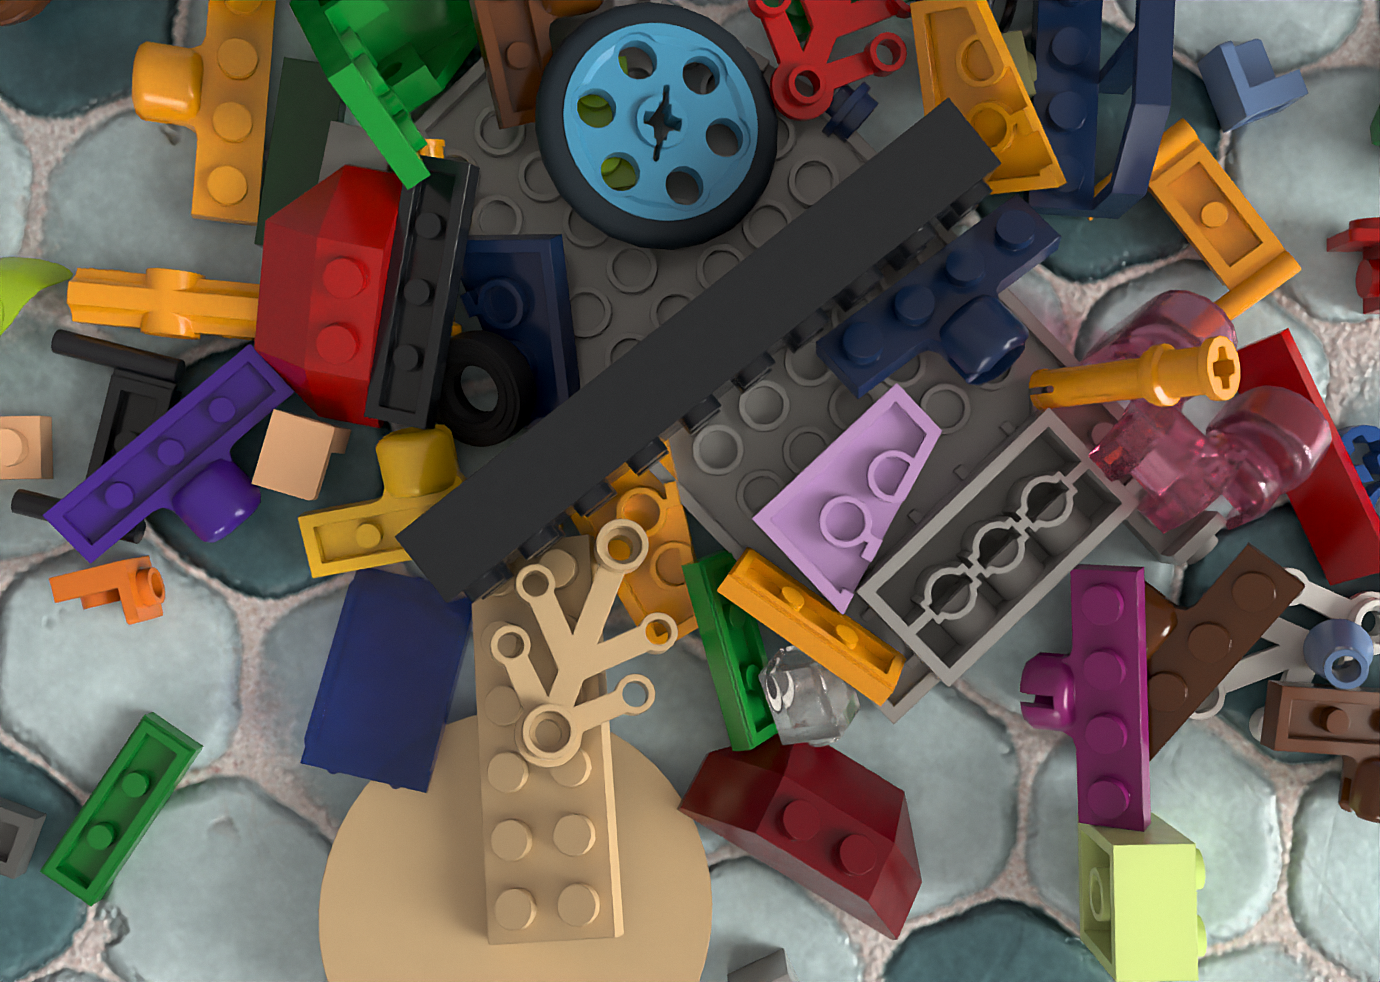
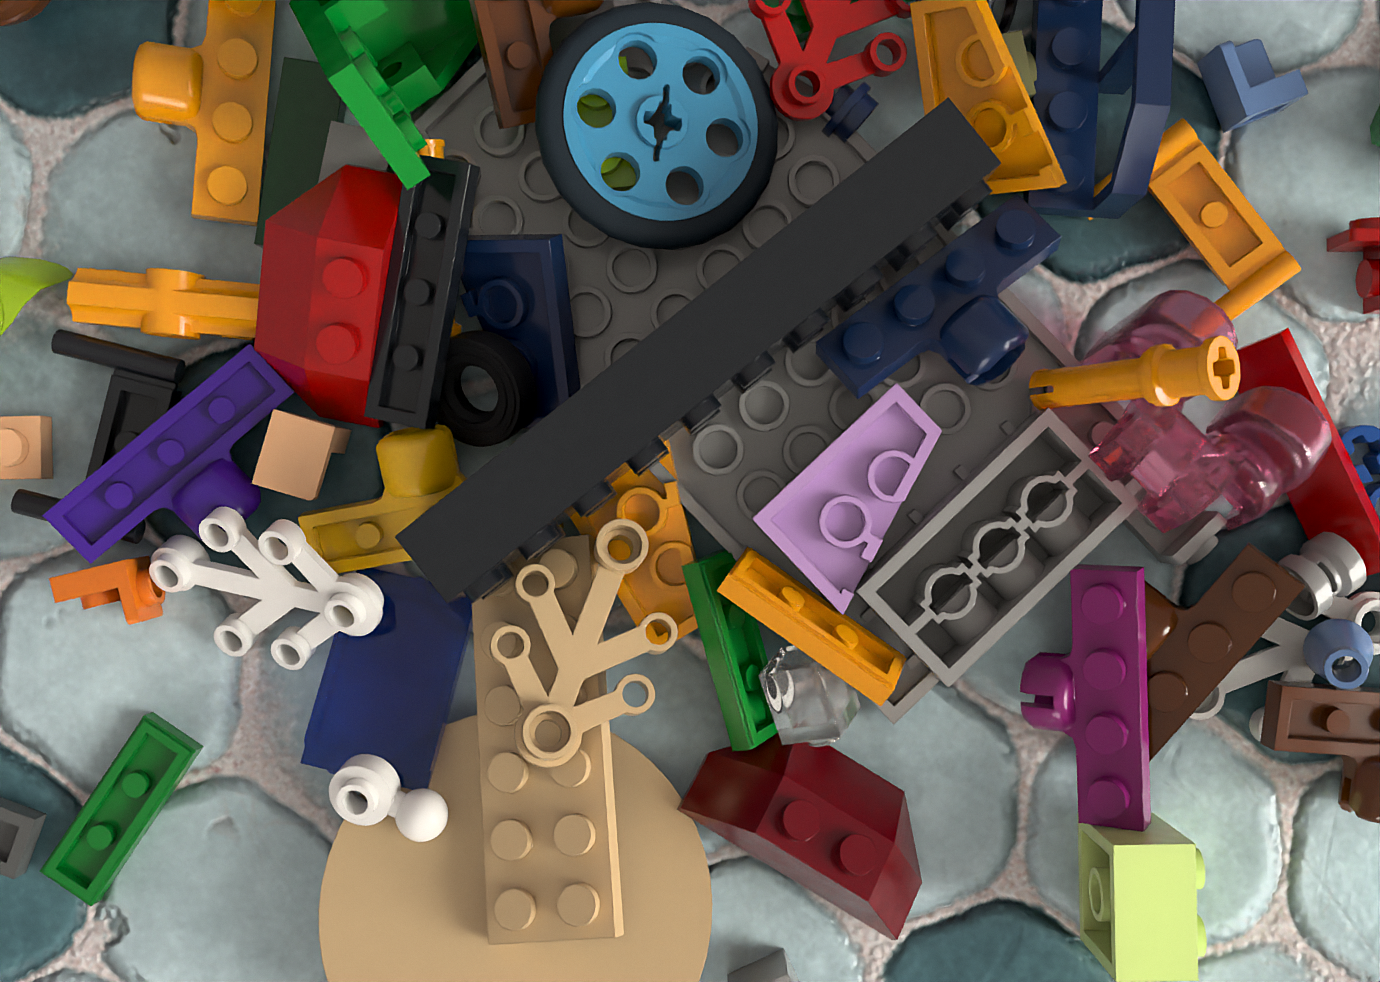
(343, 602): none -> white plant
(418, 814): none -> white plate
(1328, 569): none -> light grey wheel

